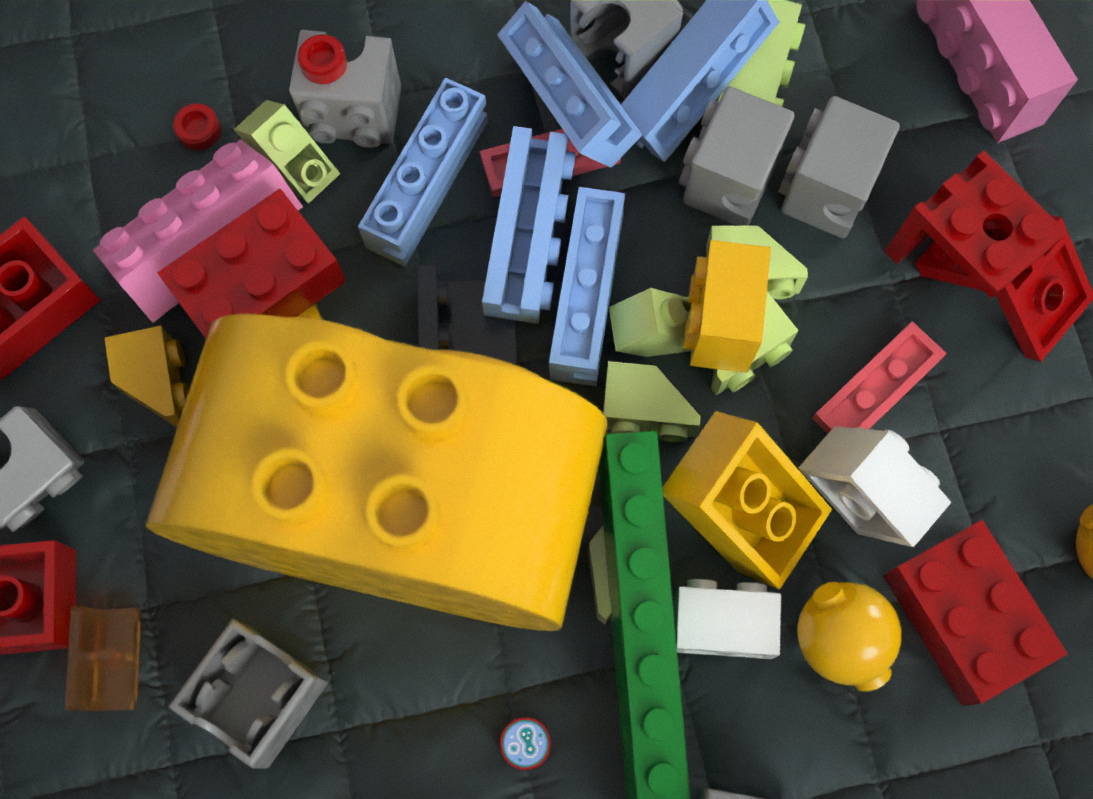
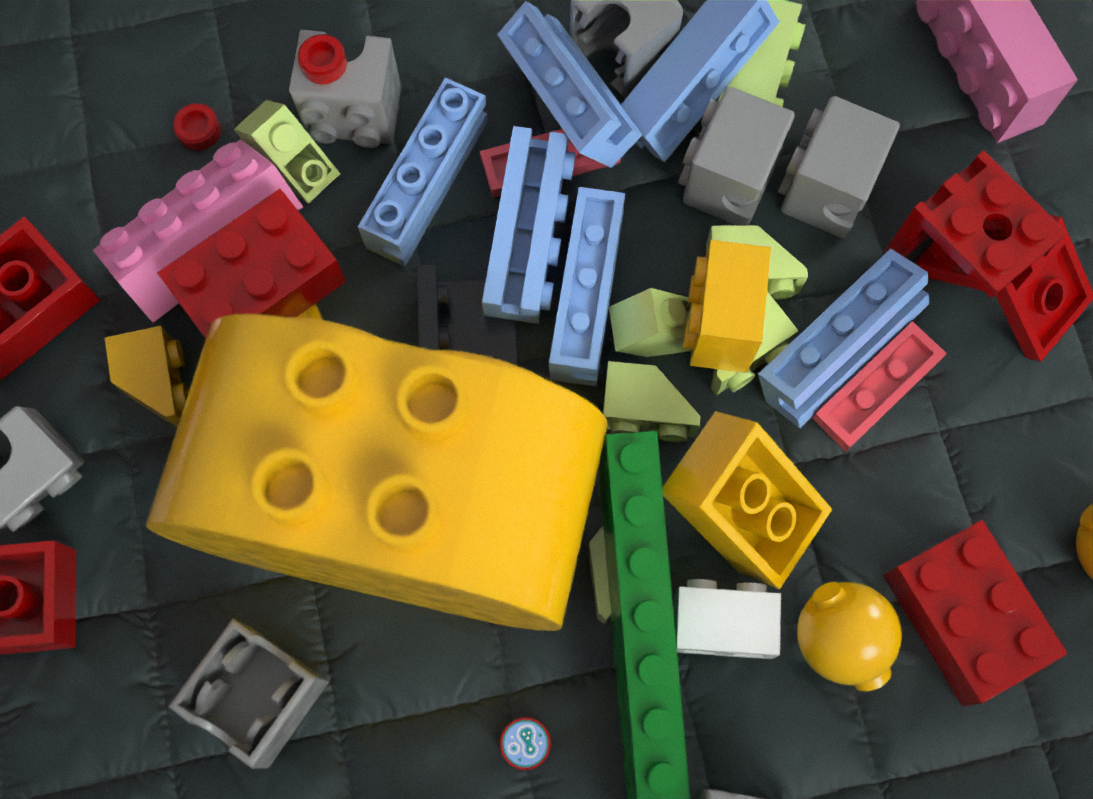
(103, 659): clear orange panel -> none
(845, 337): none -> light blue brick
(876, 484): white brick -> none

